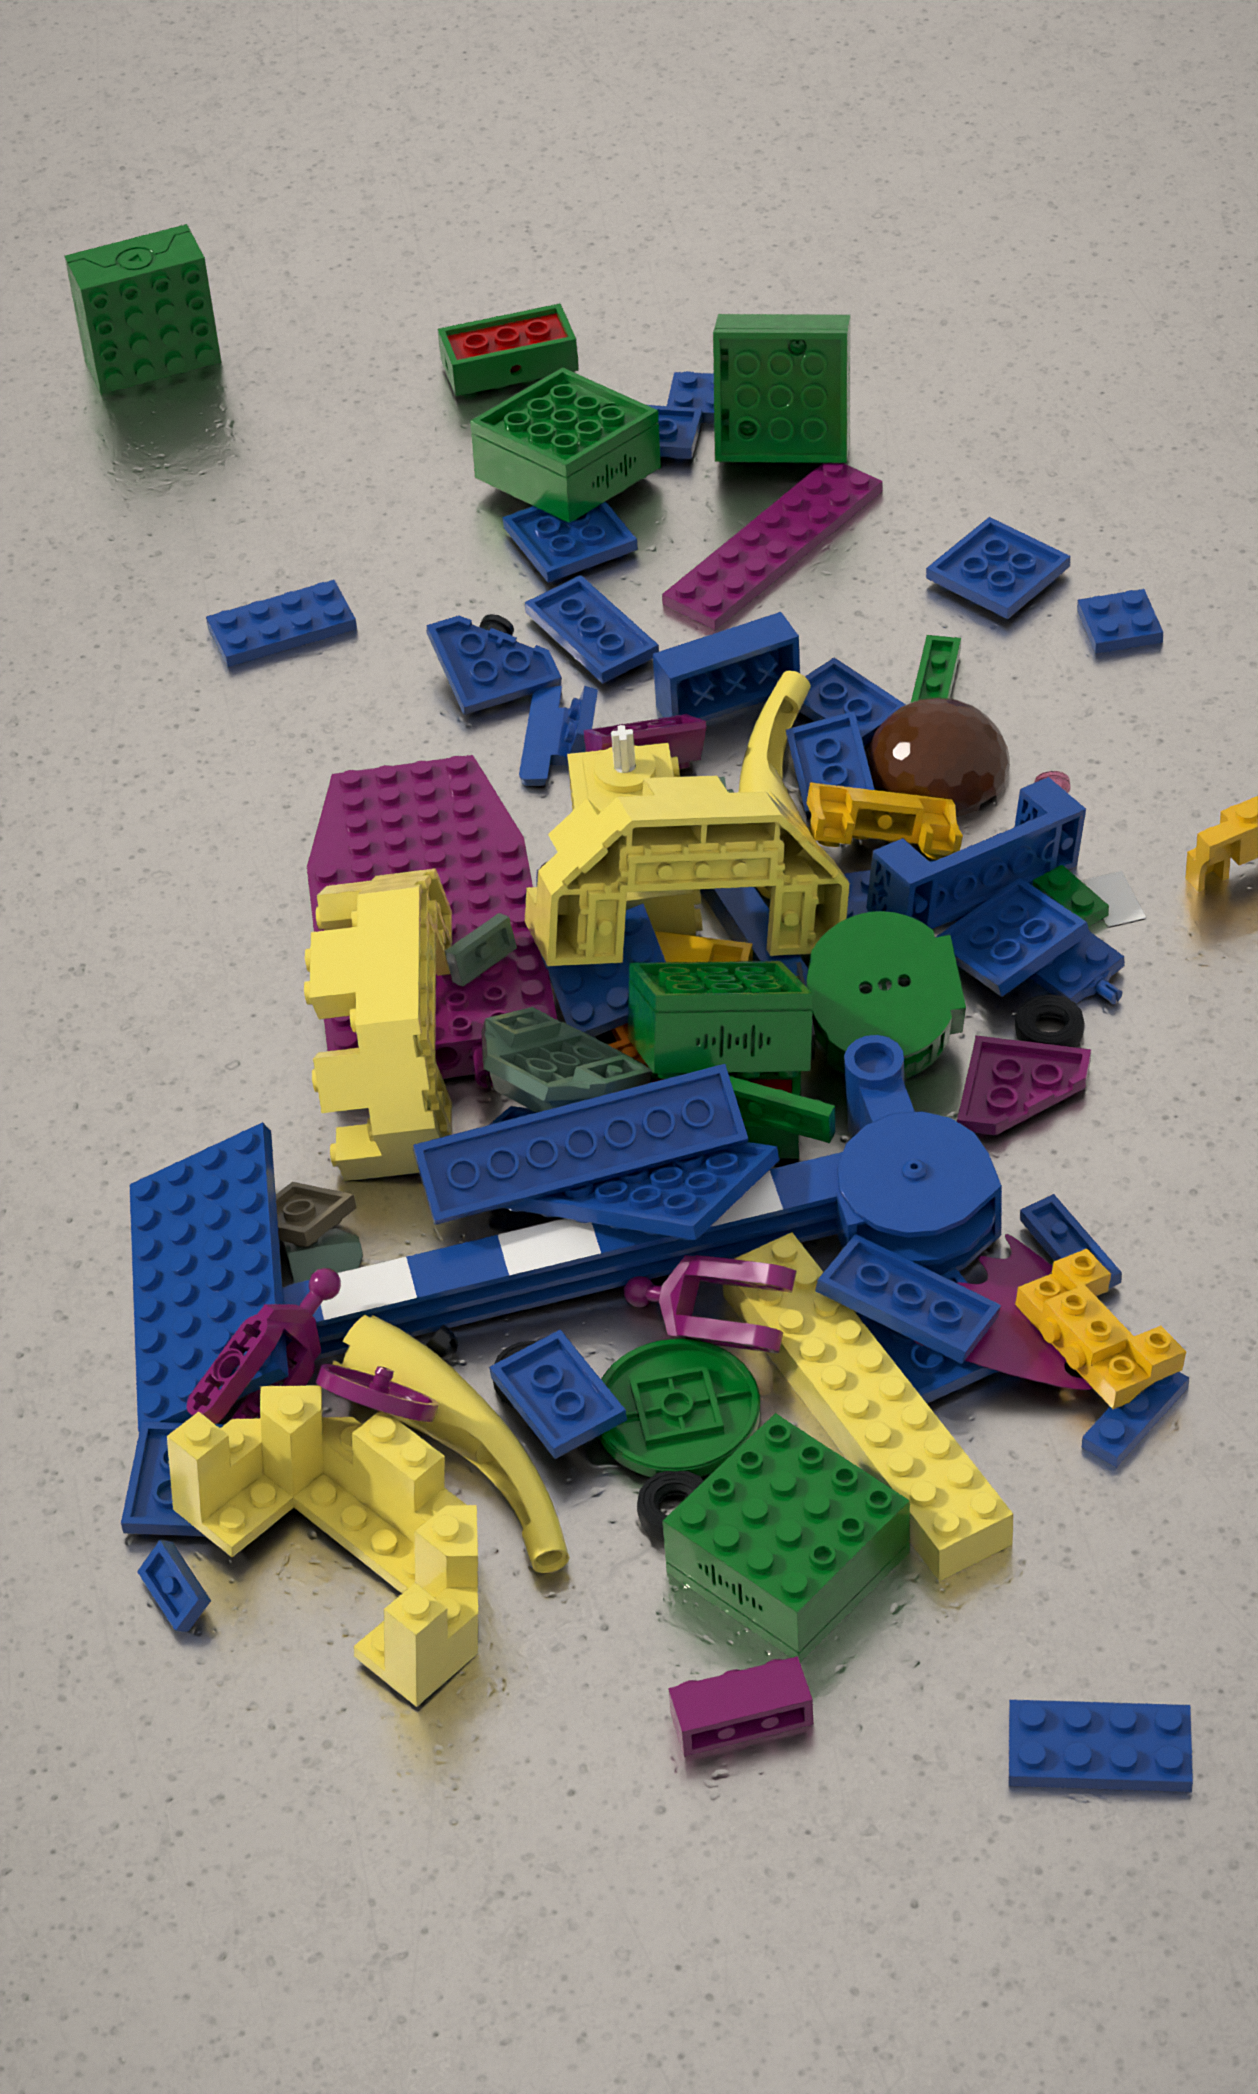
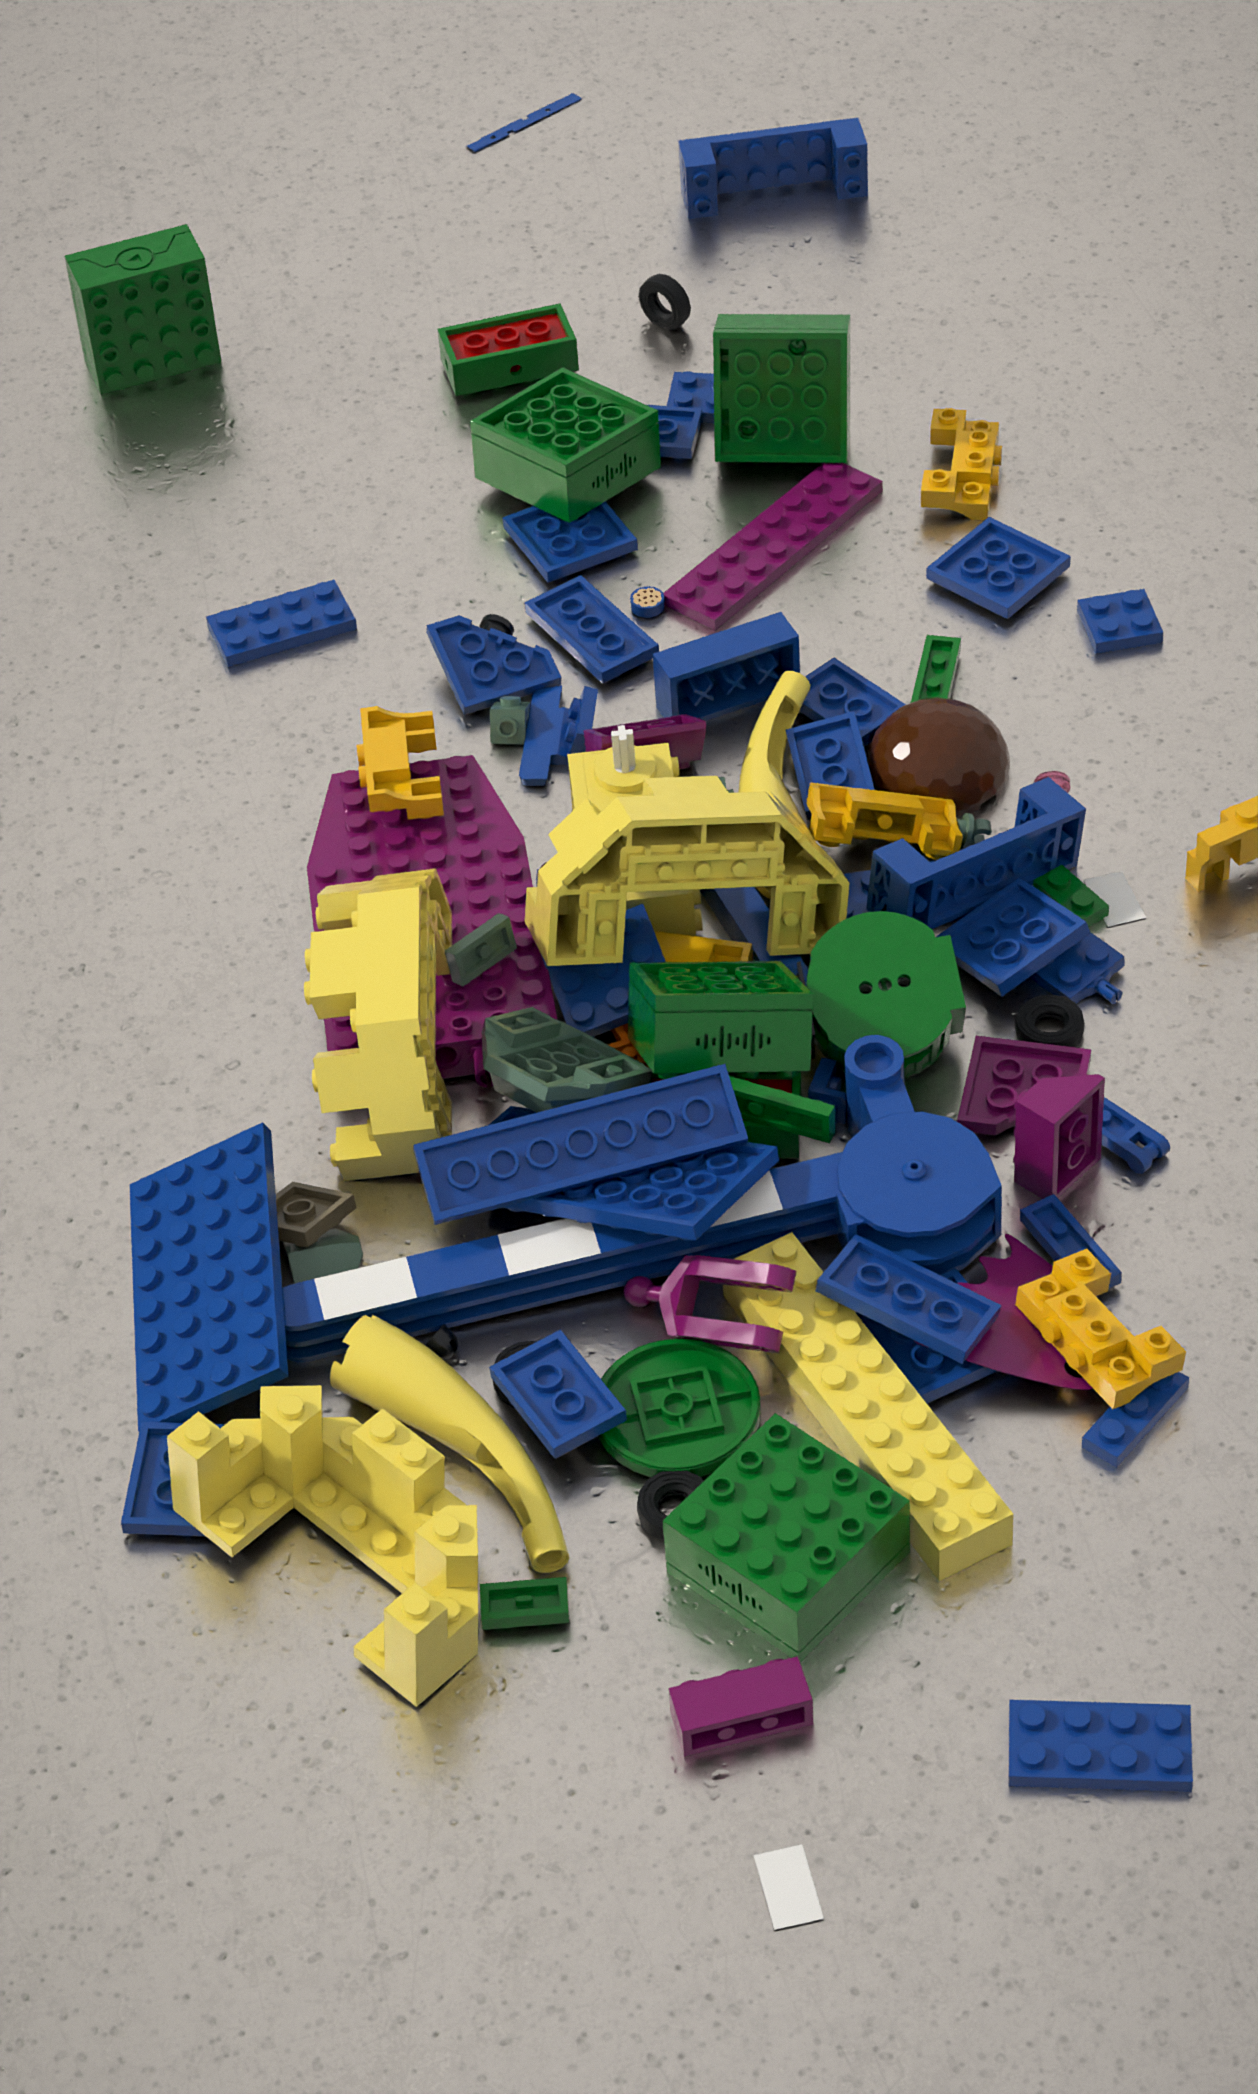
(173, 1586): blue plate -> none
(270, 1322): magenta piece -> none
(377, 1392): magenta piece -> none
(385, 753): none -> yellow bracket
(509, 720): none -> sand green bracket
(520, 123): none -> blue piece
(524, 1603): none -> green plate
(647, 602): none -> tile
(673, 293): none -> black tyre
(773, 159): none -> blue plate
(788, 1887): none -> white sticker
(827, 1088): none -> blue bracket
(972, 829): none -> sand green plate
(973, 466): none -> yellow bracket
(1058, 1132): none -> magenta slope
(1123, 1131): none -> blue plate

